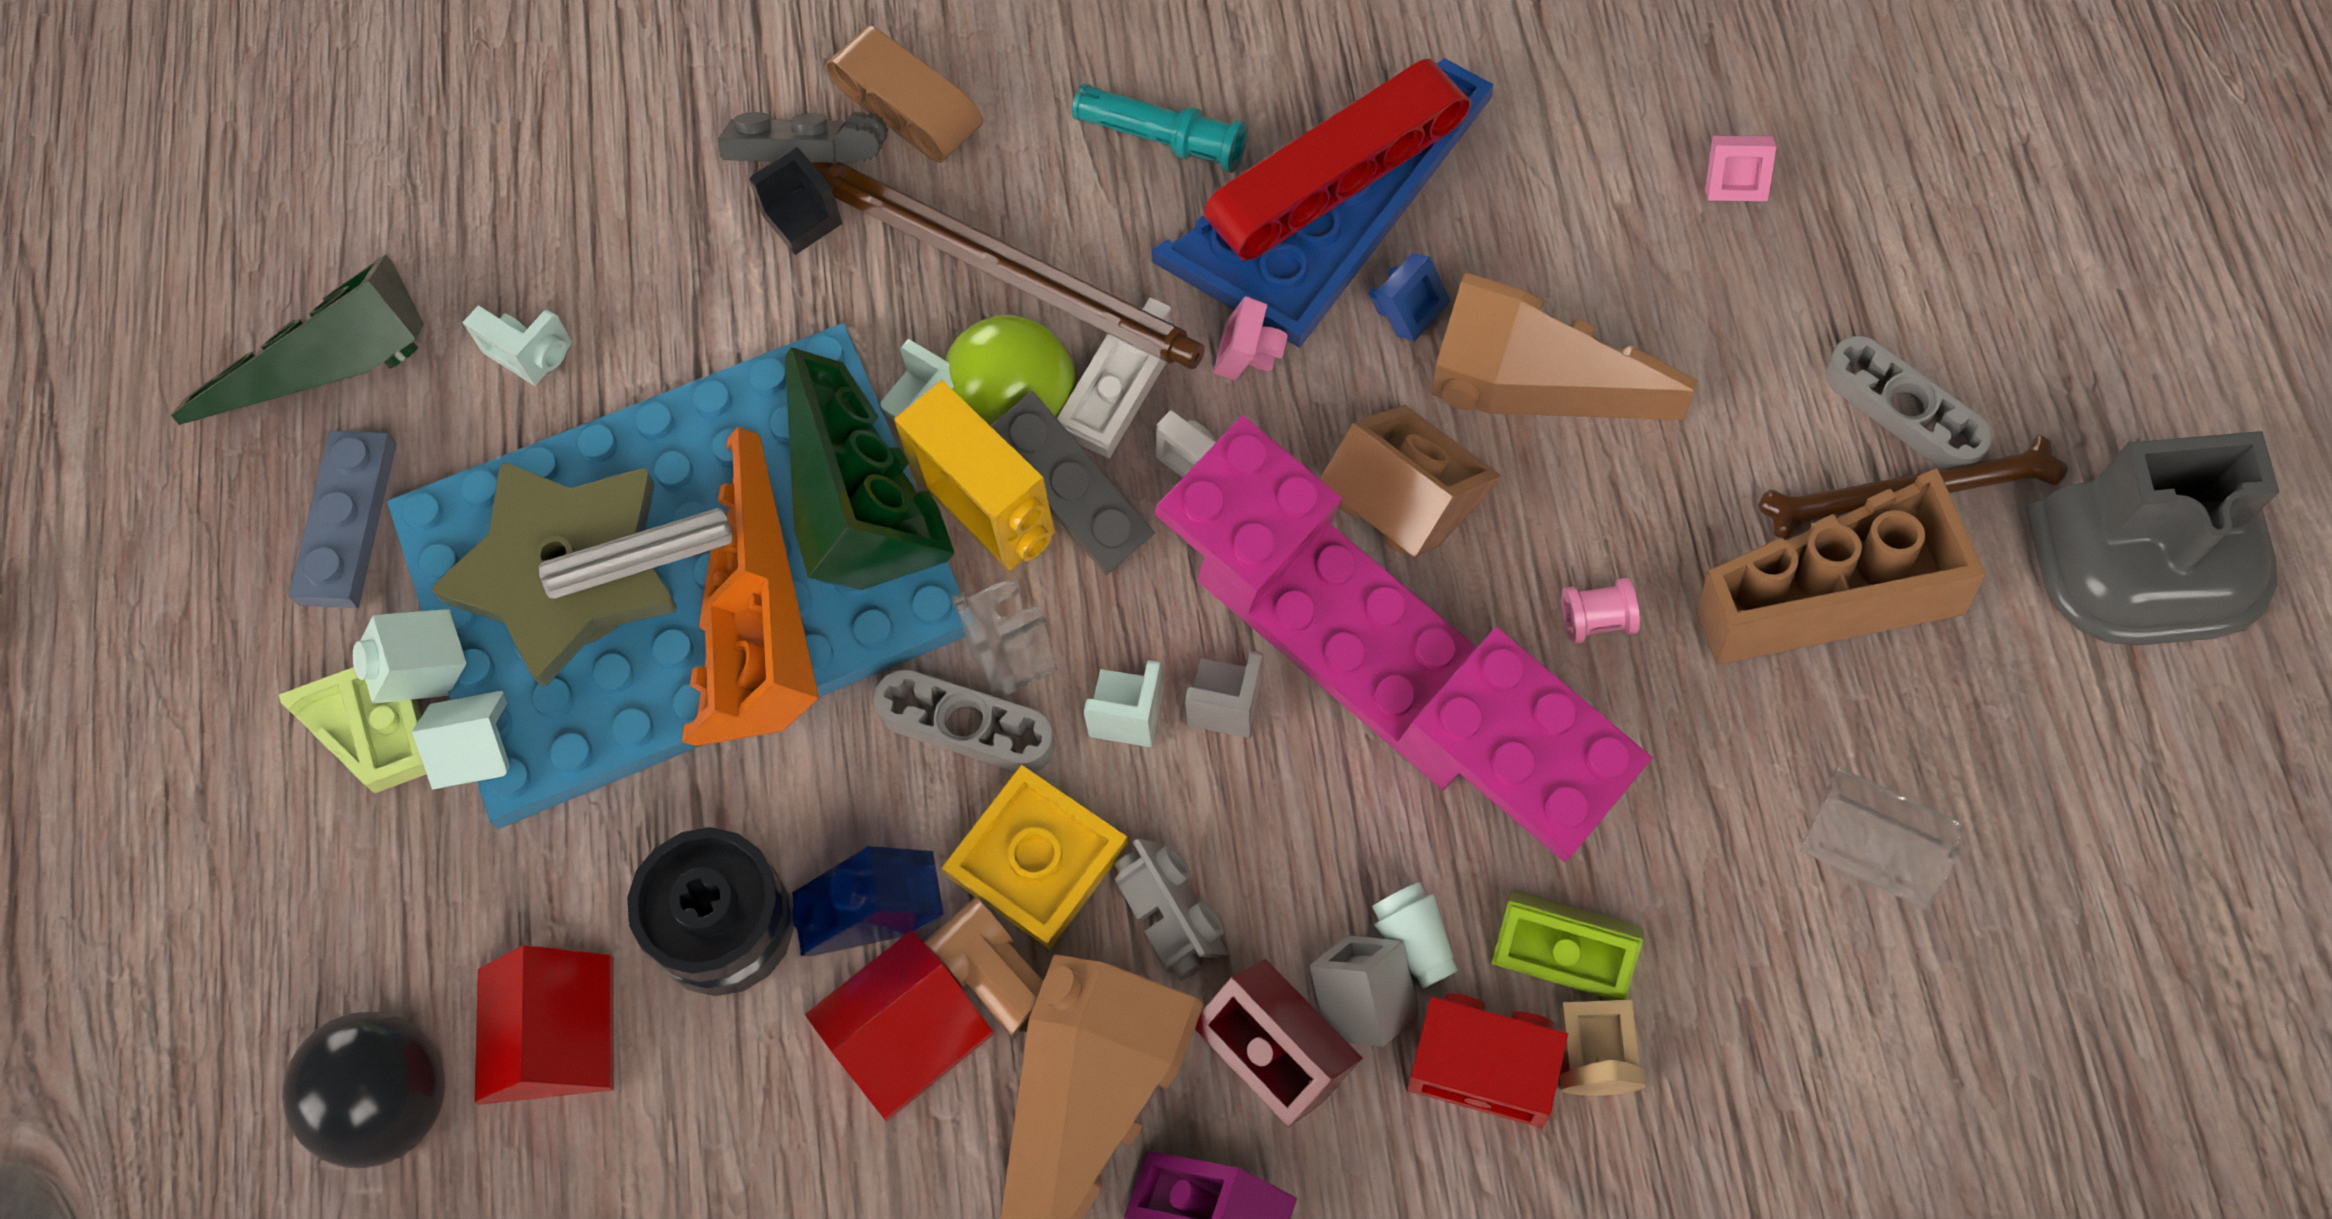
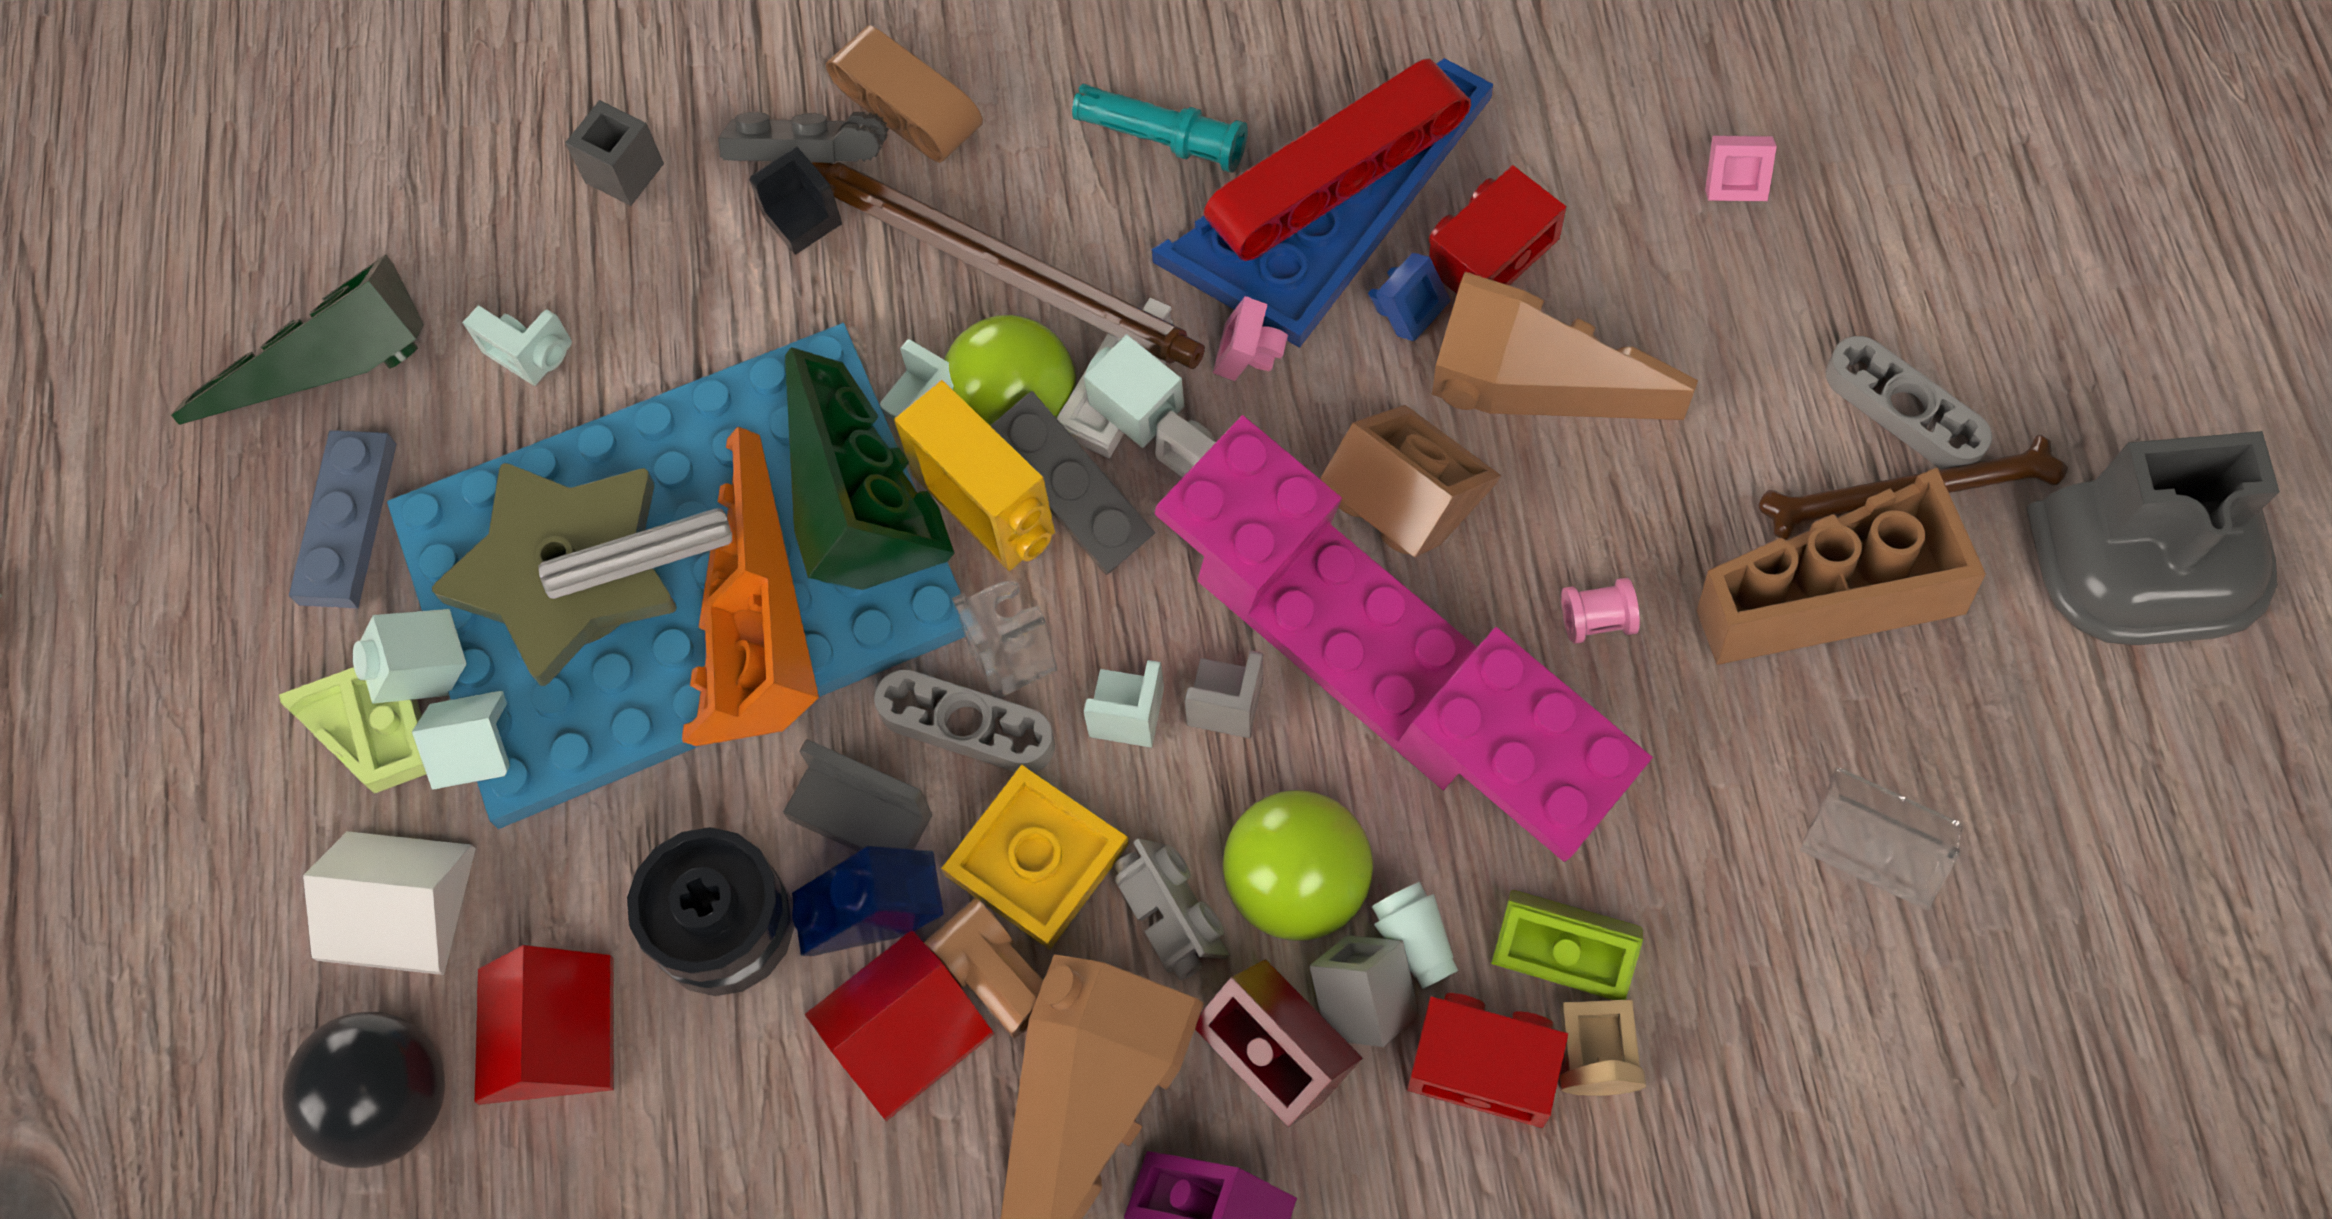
(387, 901): none -> white slope
(615, 152): none -> dark grey brick
(856, 802): none -> dark grey panel
(1132, 389): none -> light aqua brick
(1297, 865): none -> lime piece
(1498, 232): none -> red brick

